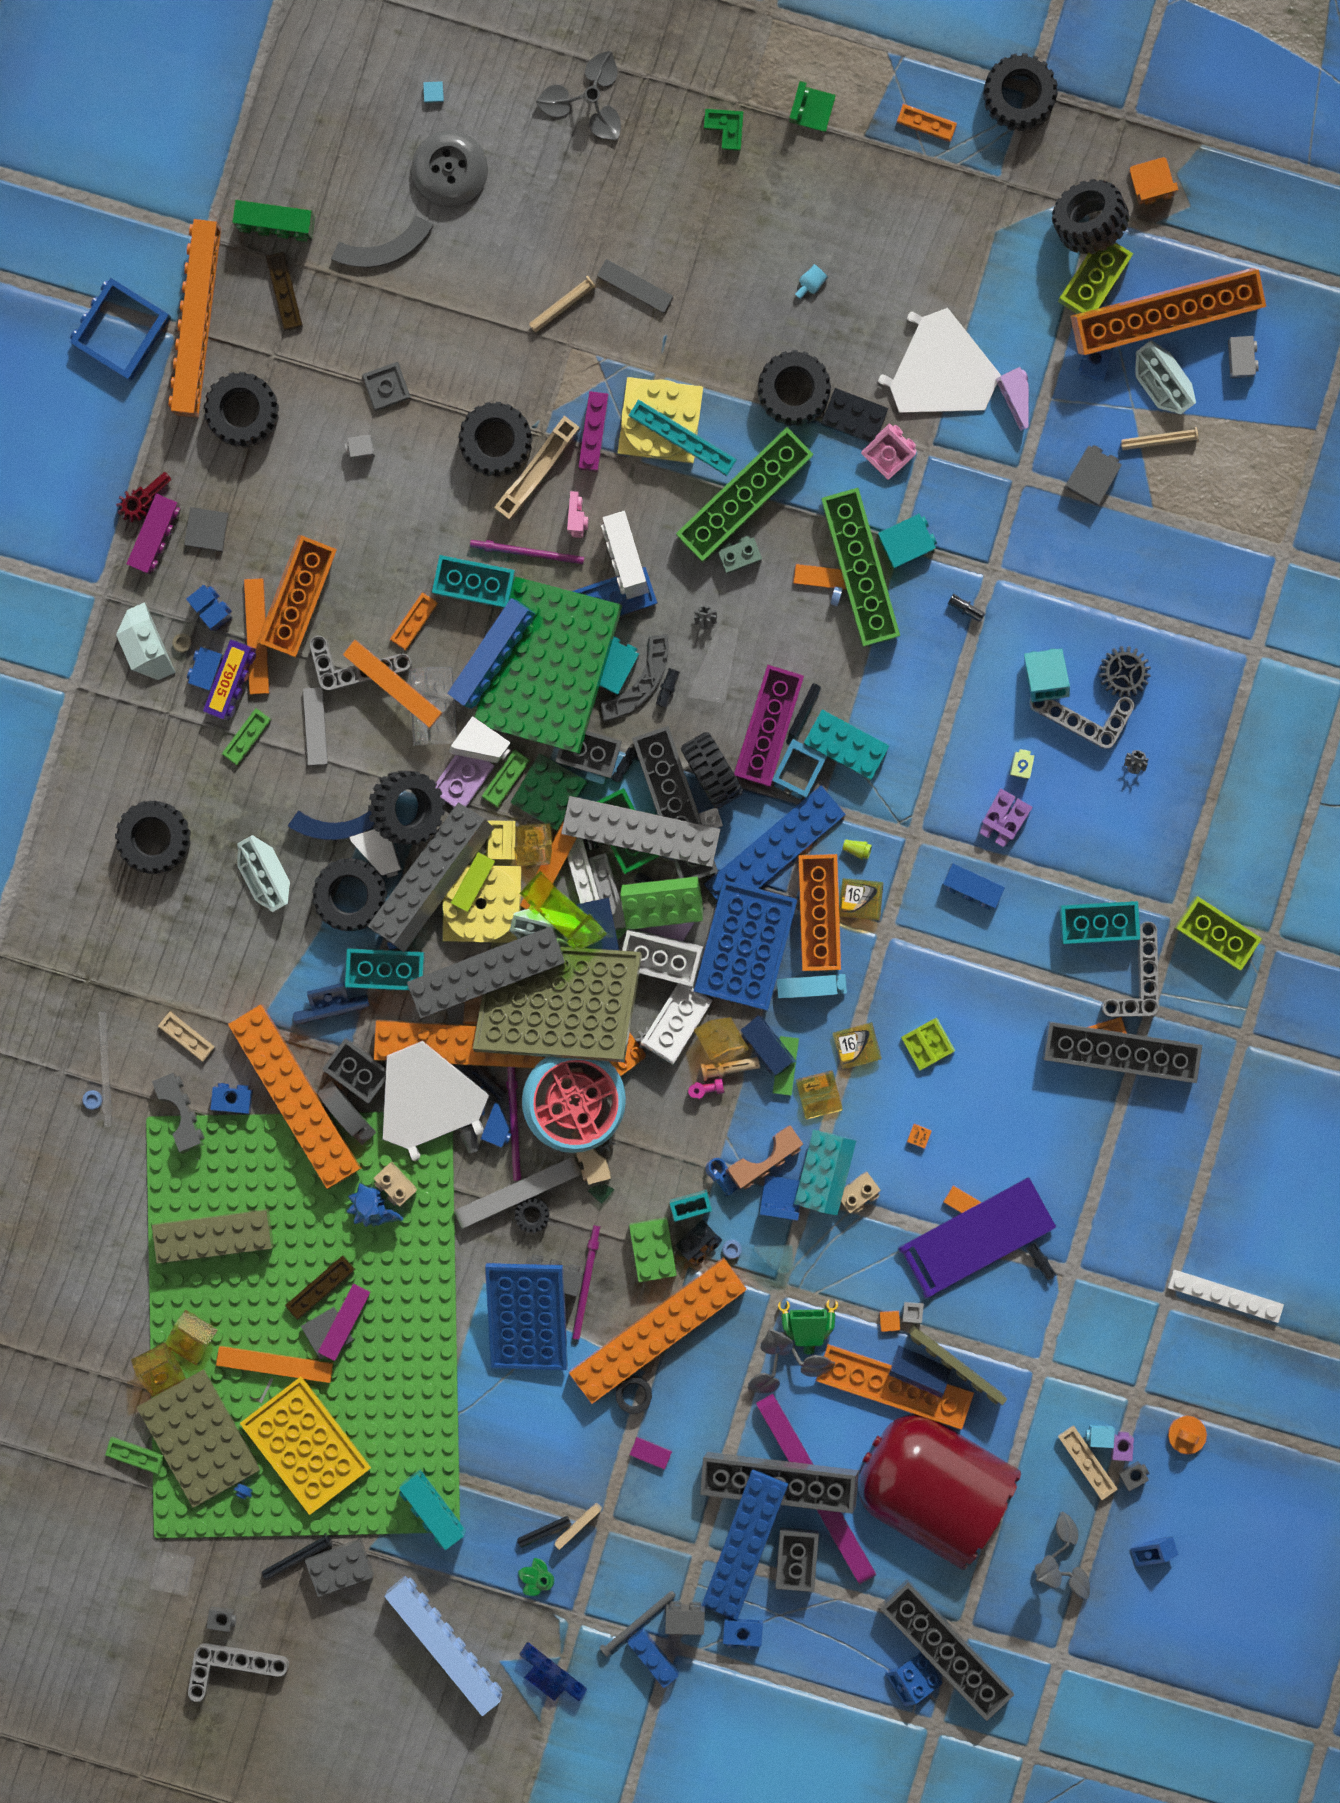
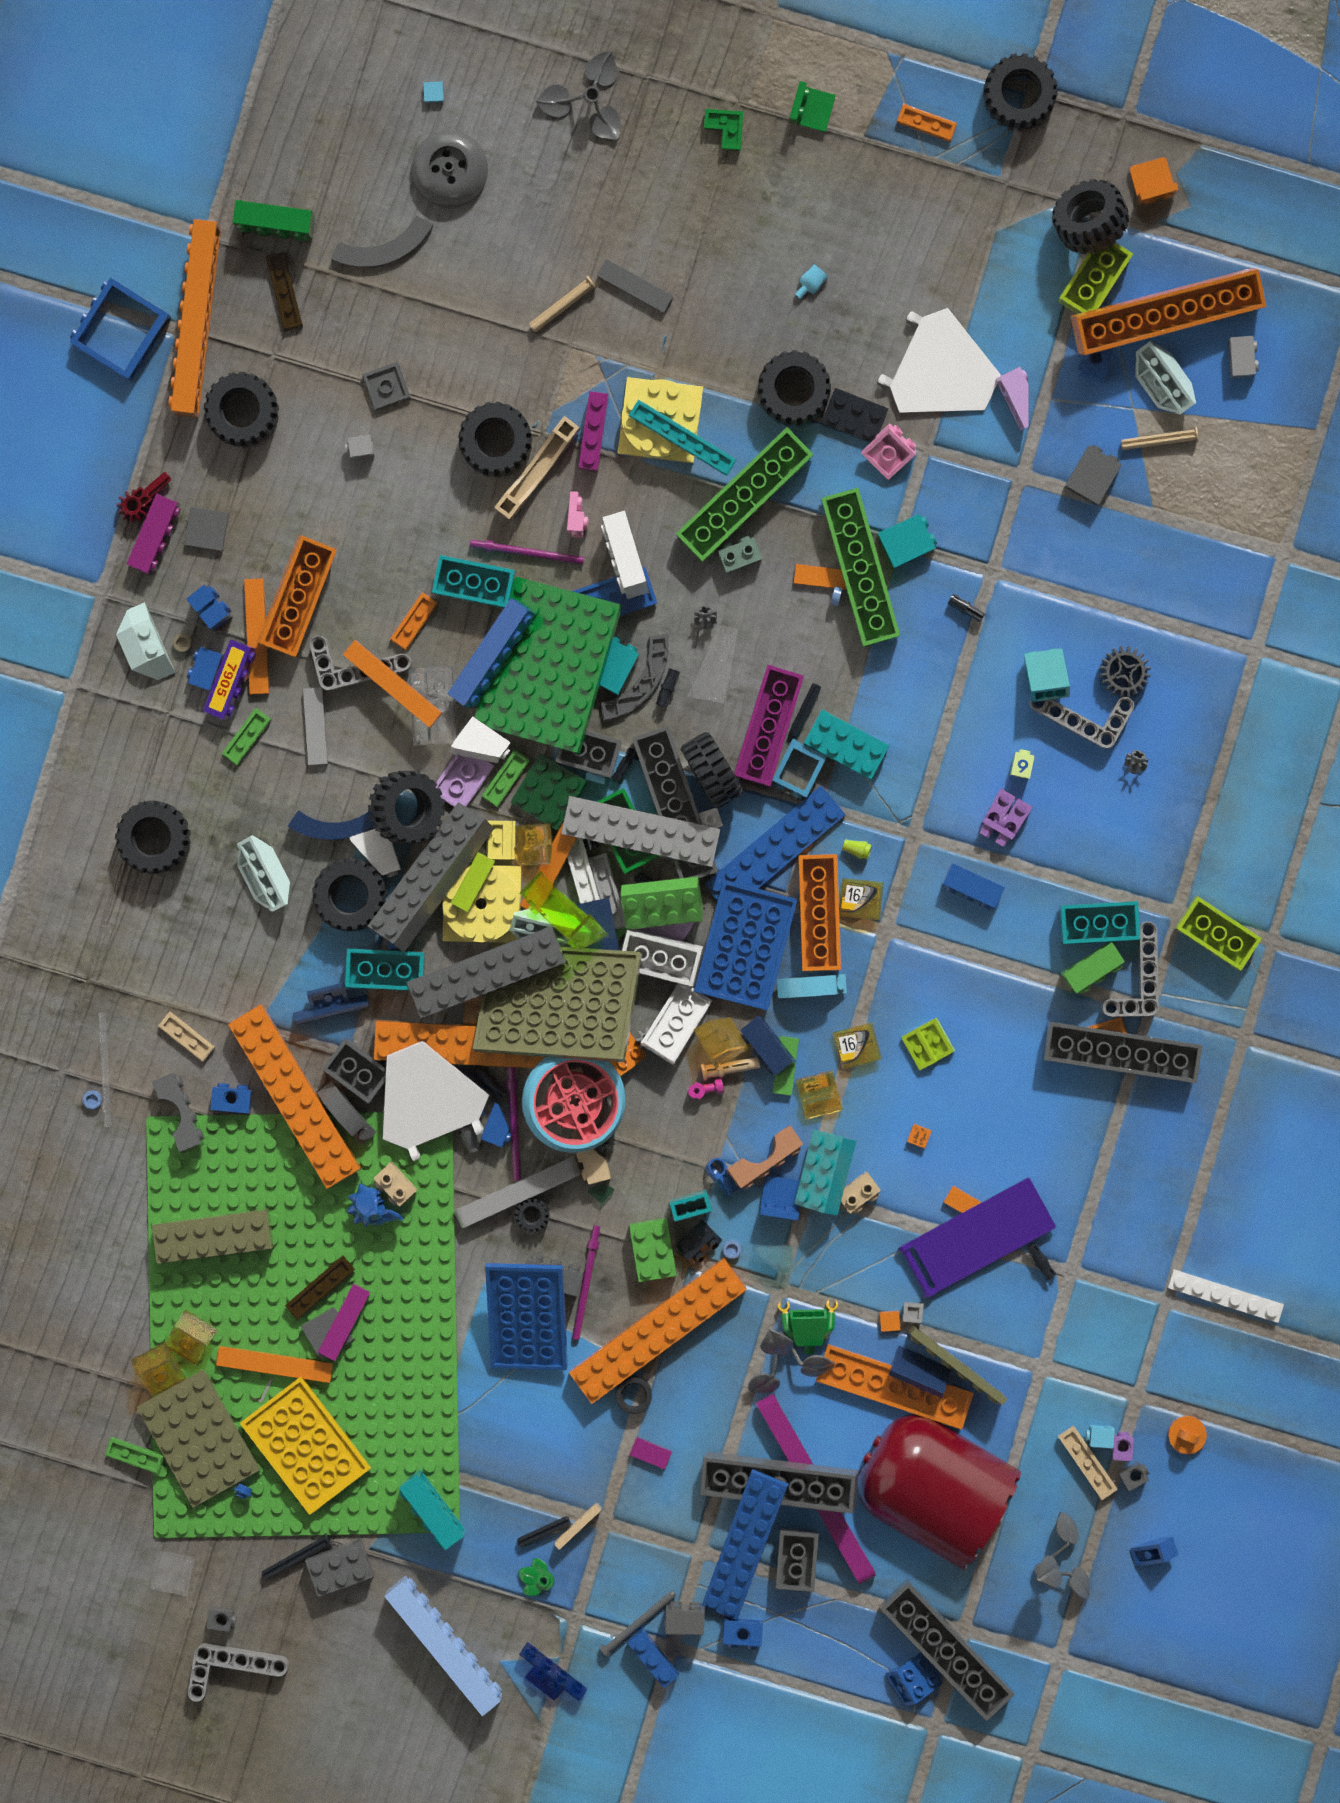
(1093, 968): none -> bright green brick

